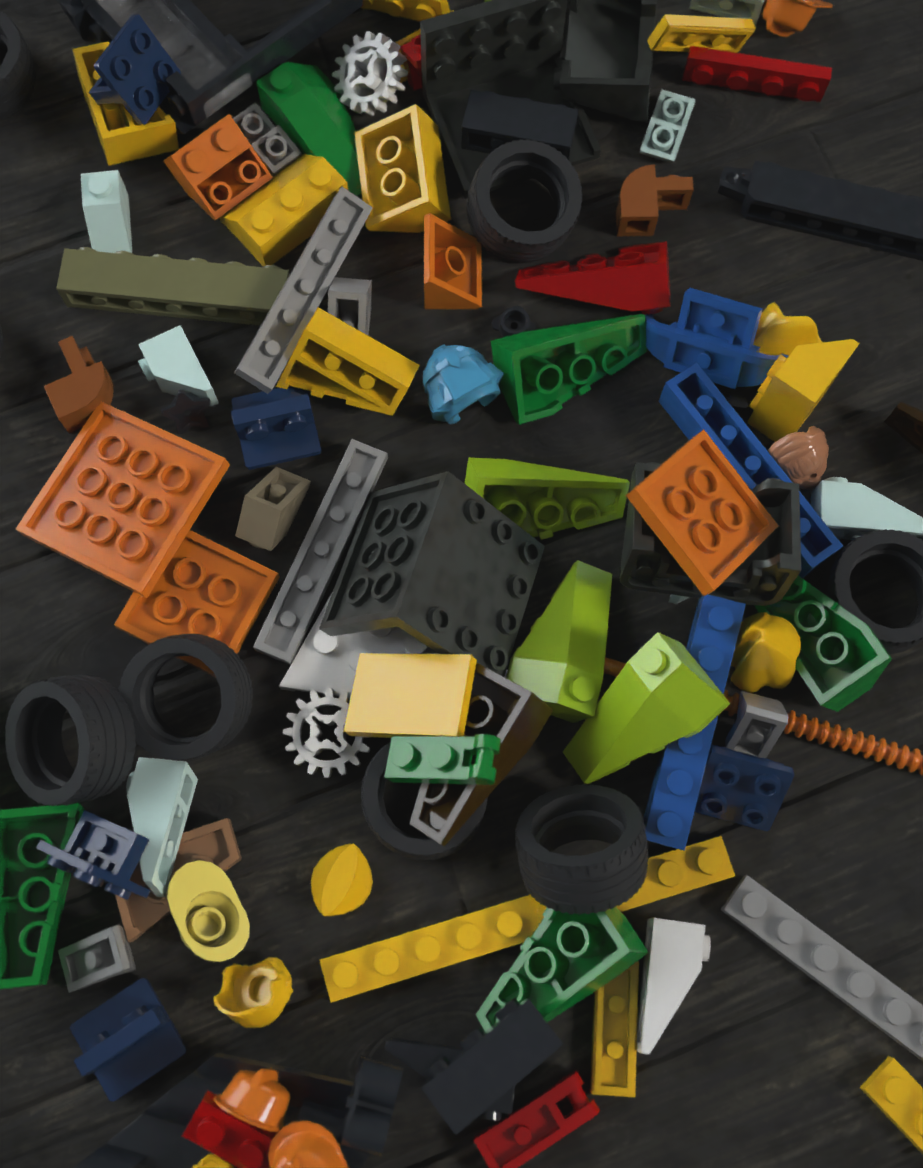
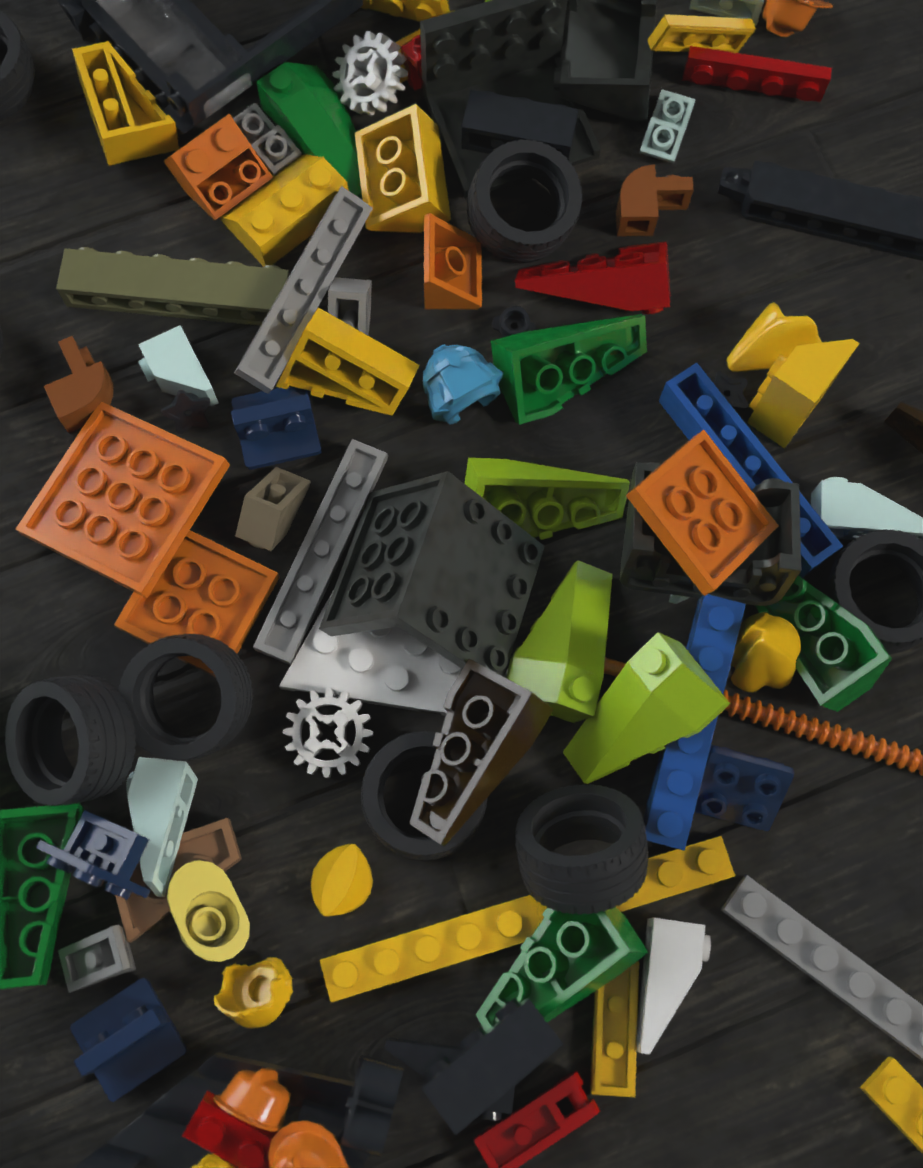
(106, 211): light aqua slope -> none
(134, 71): dark blue bracket -> none
(410, 695): yellow tile -> none
(442, 759): plate -> none
(716, 336): blue plate -> none
(757, 725): light grey slope -> none
(802, 456): nougat hair -> none

